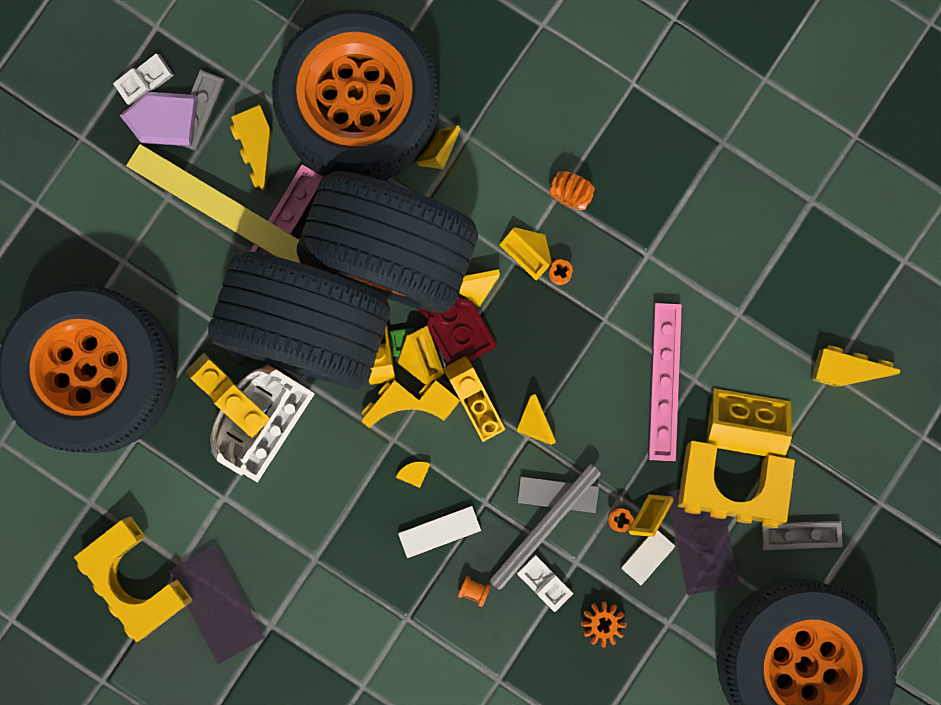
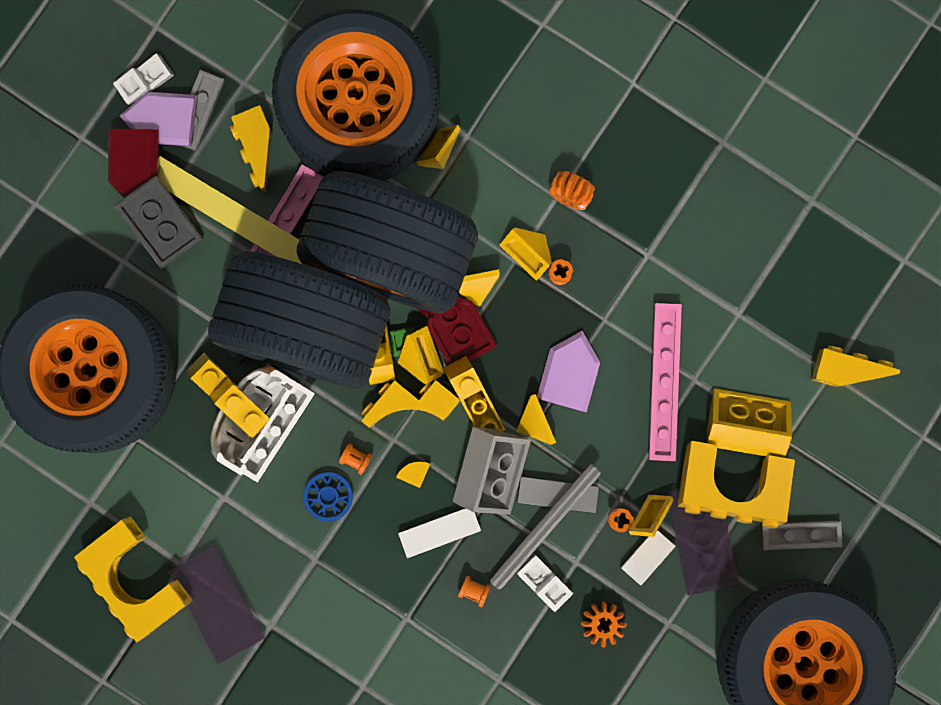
(132, 158): none -> dark red tile
(158, 222): none -> dark grey tile
(328, 496): none -> blue wheel
(355, 458): none -> orange bush
(491, 471): none -> light grey slope
(570, 373): none -> lavender tile

